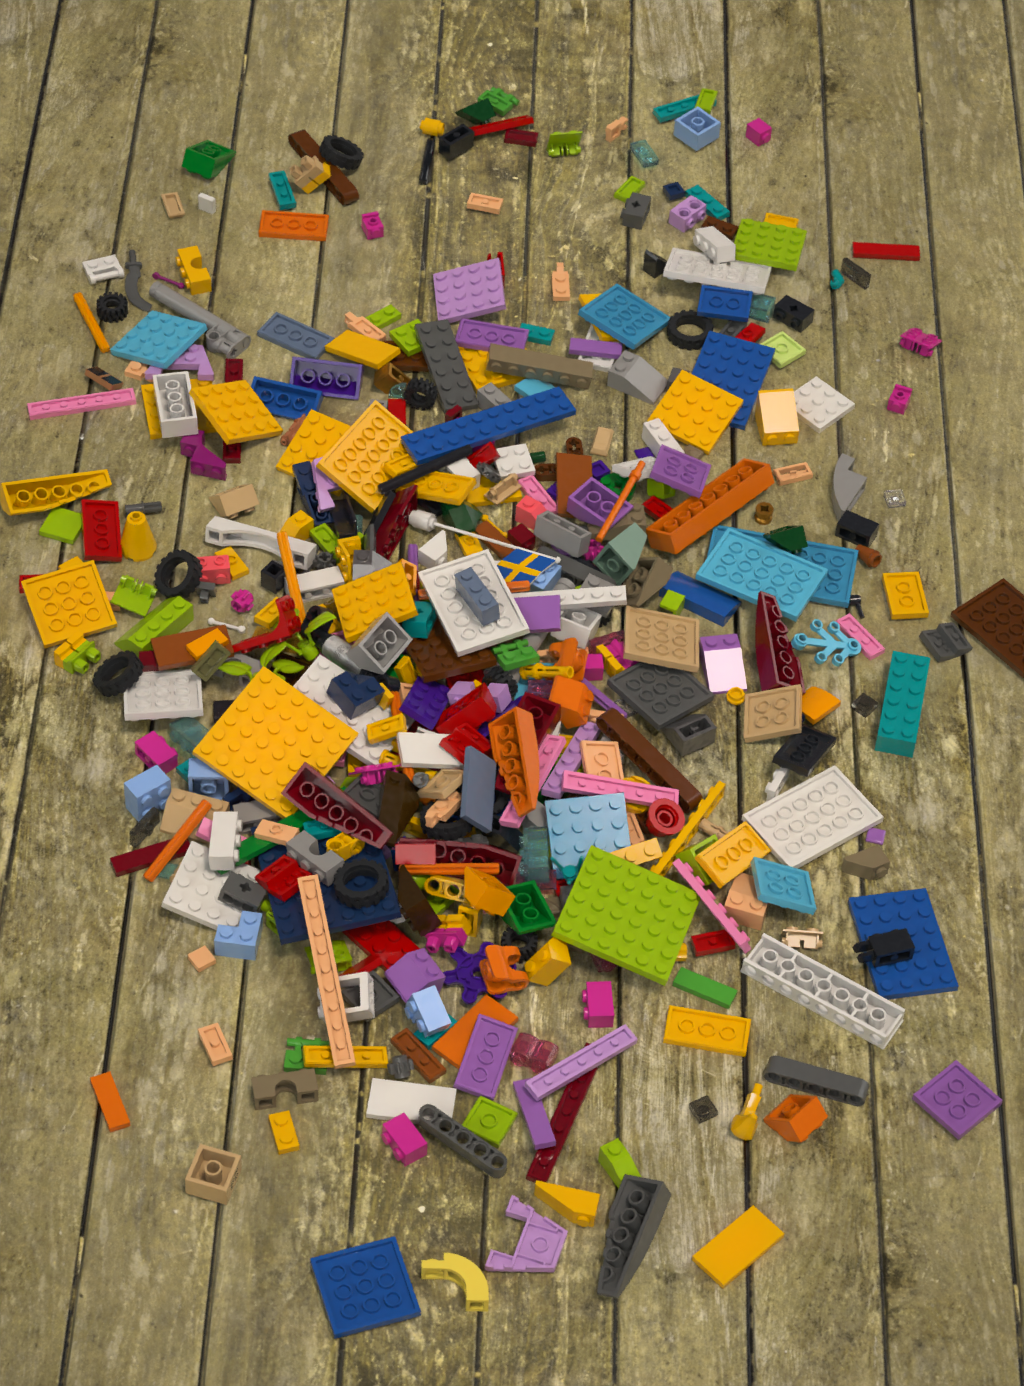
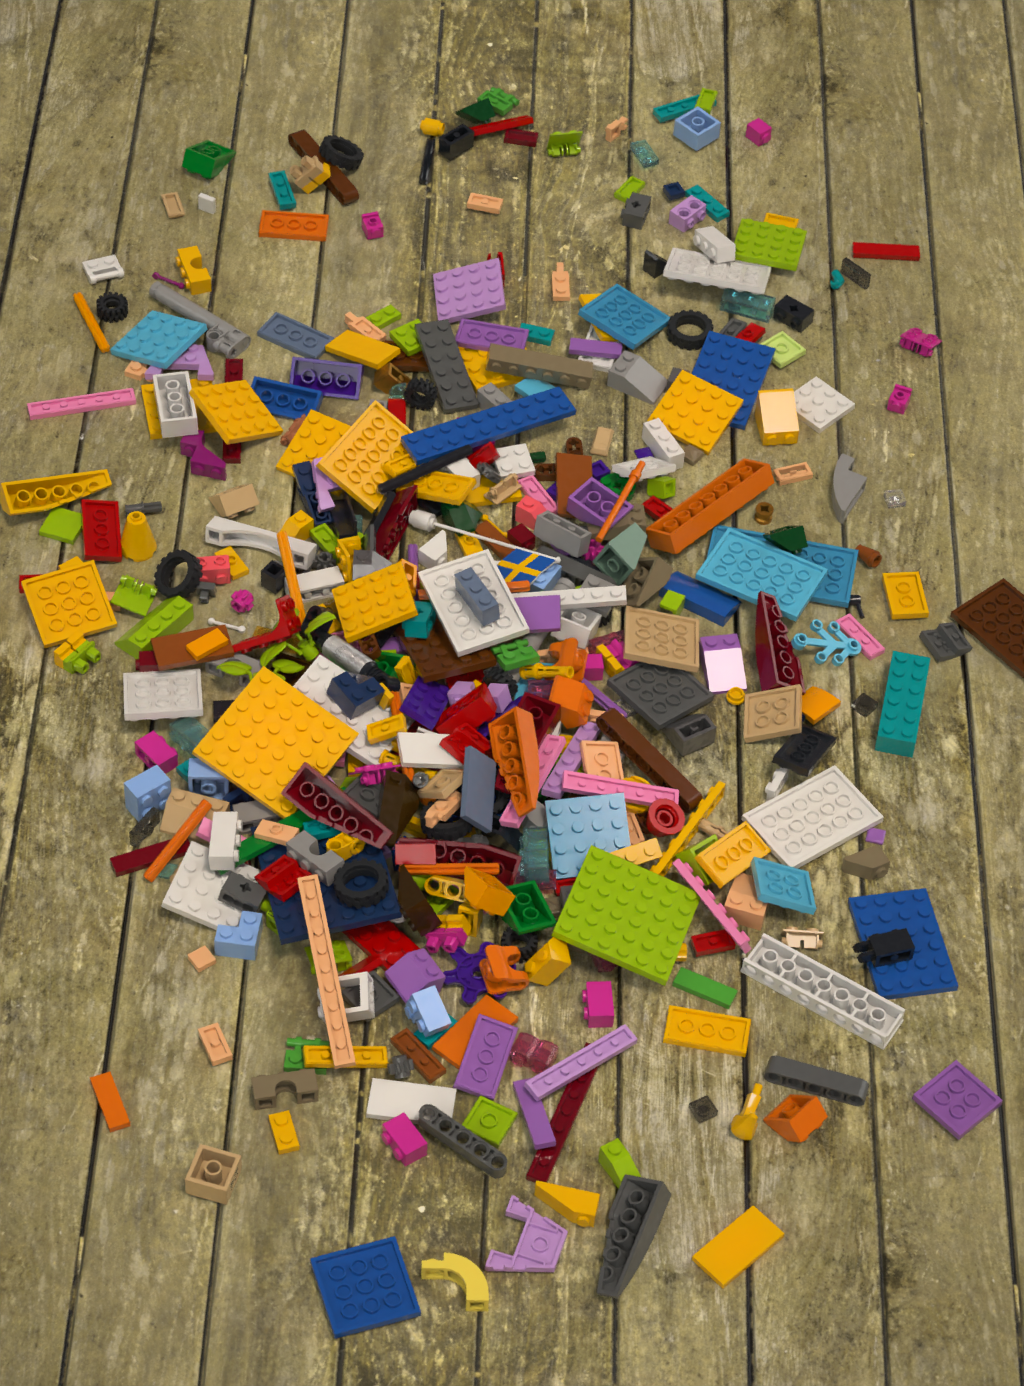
(103, 378): tile -> none
(123, 681): black tyre -> none
(132, 280): dark grey sword -> none
(210, 661): olive plate -> none
(268, 615): yellow plate -> none
(379, 645): light grey slope -> none
(453, 413): dark red plate -> none
(569, 872): teal plant -> none
(680, 471): medium lavender plate -> none
(724, 303): blue plate -> none
(725, 228): reddish brown plate -> none
(856, 529): black brick -> none

